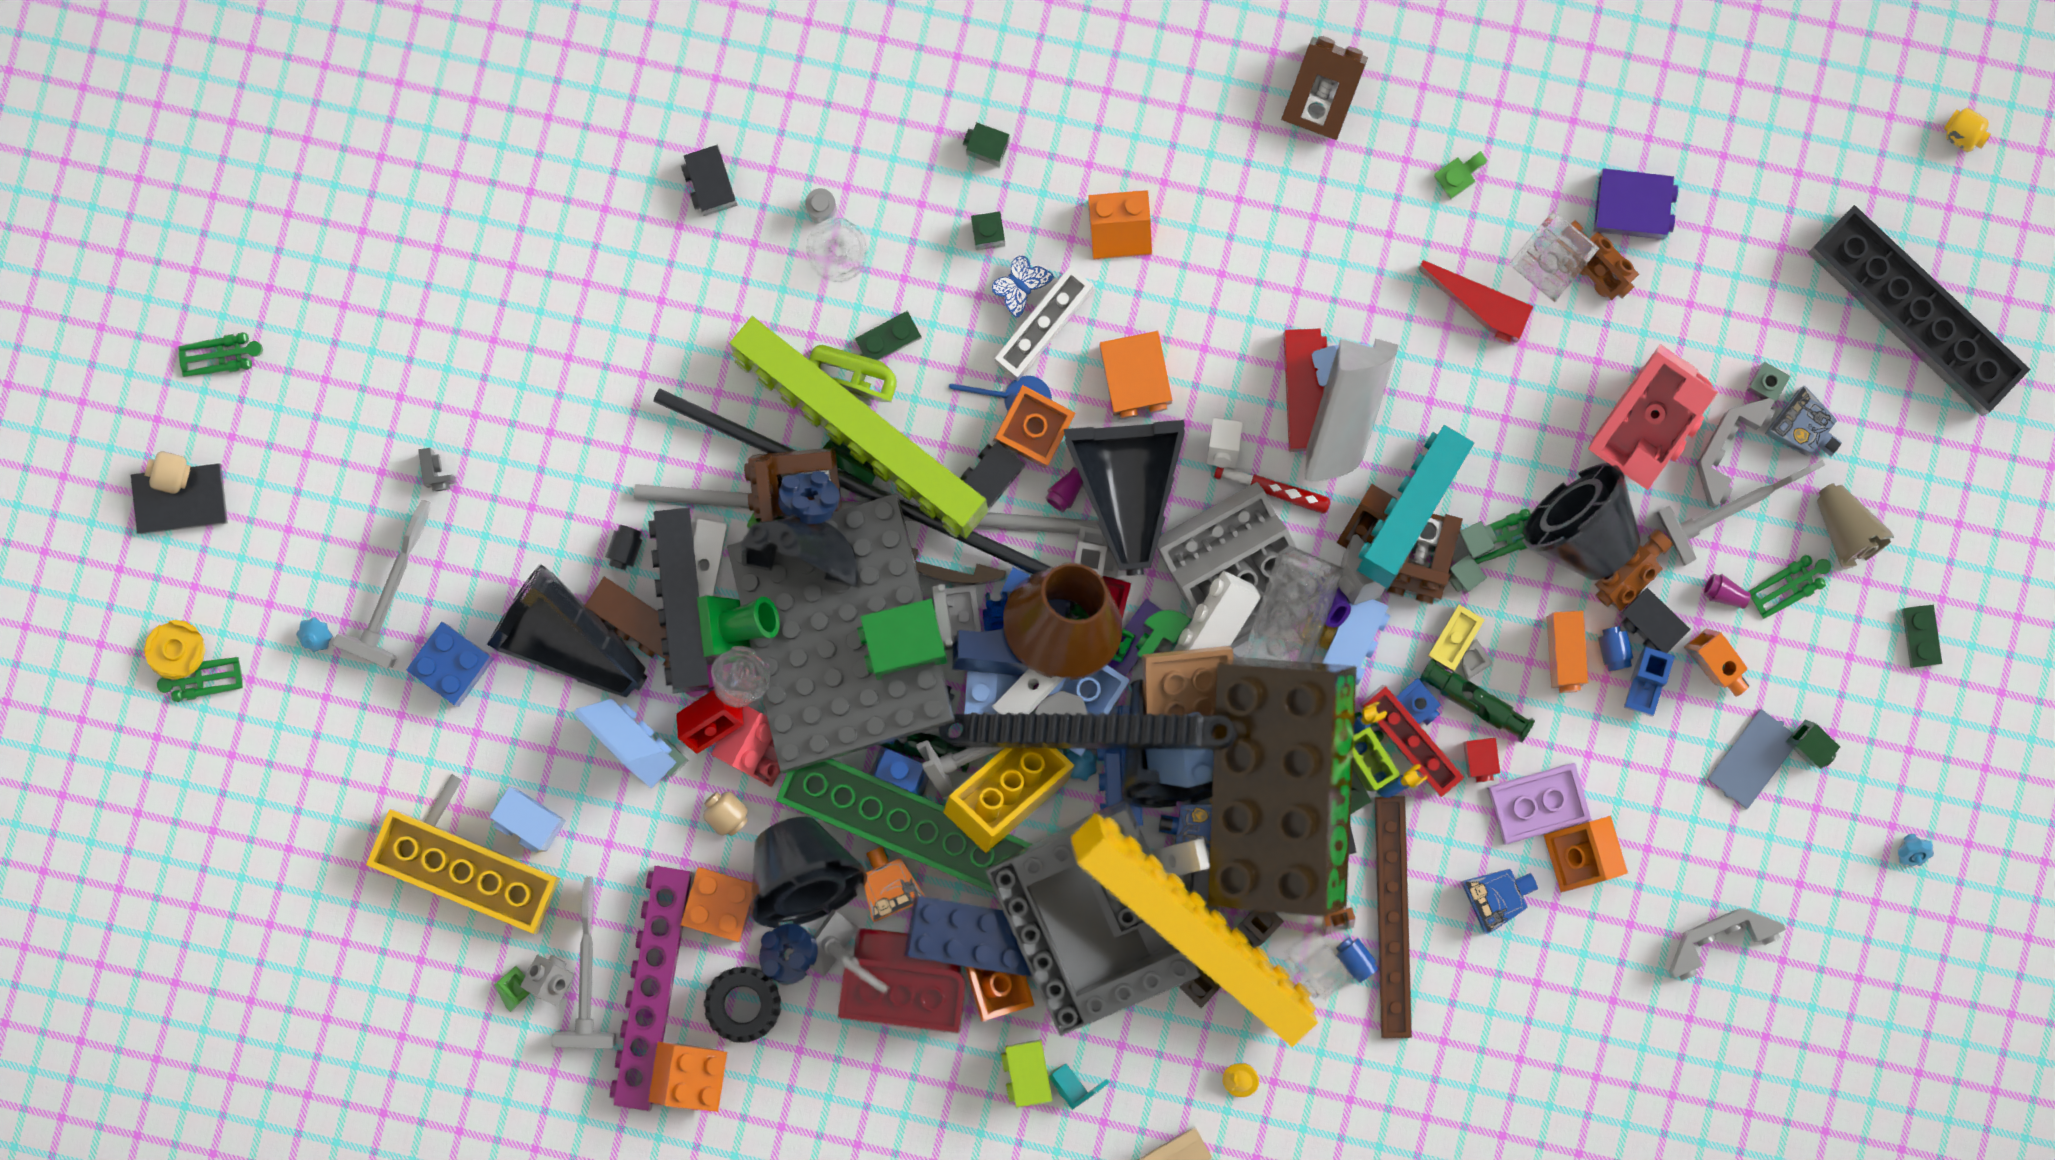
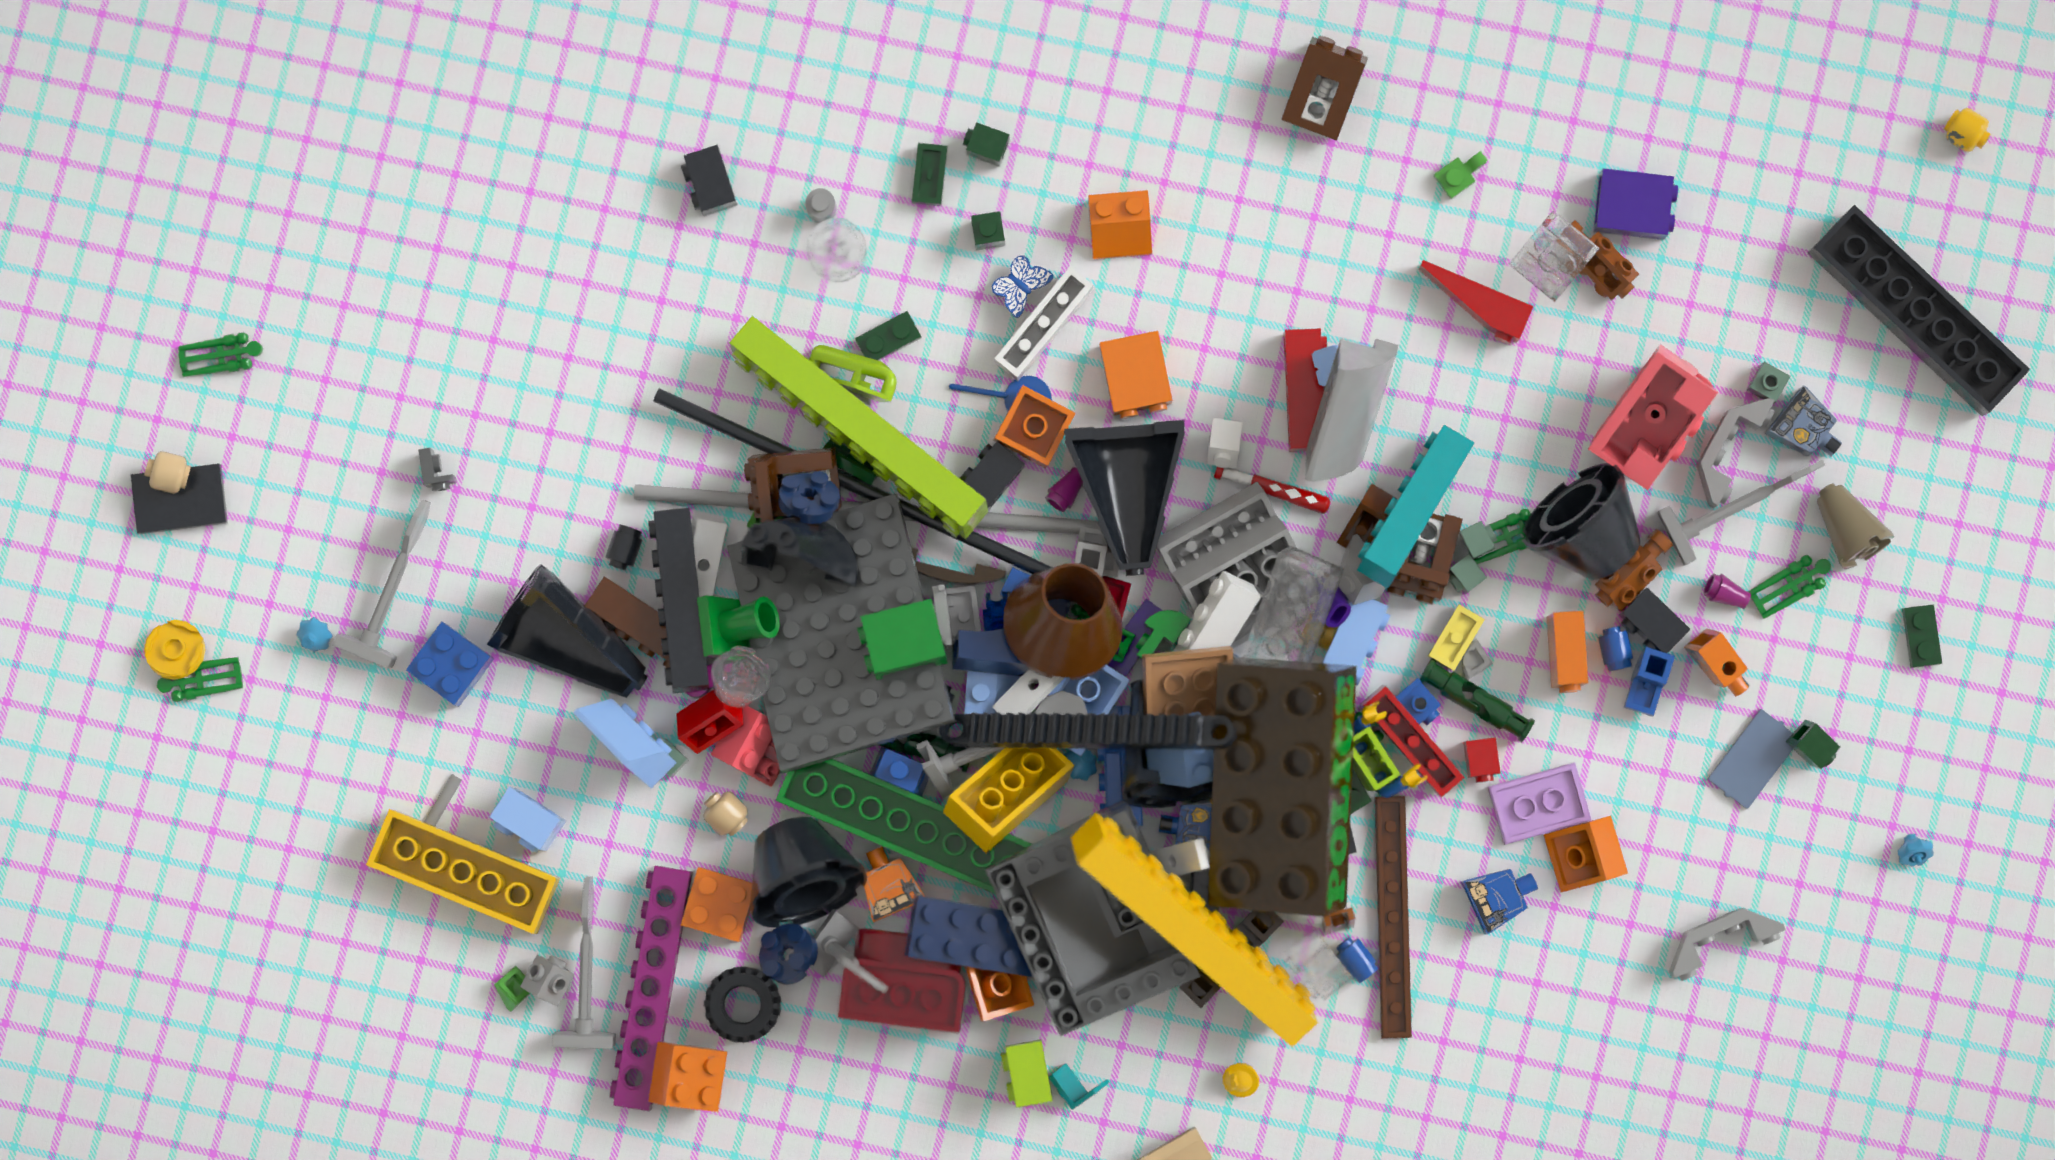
(929, 174): none -> dark green plate

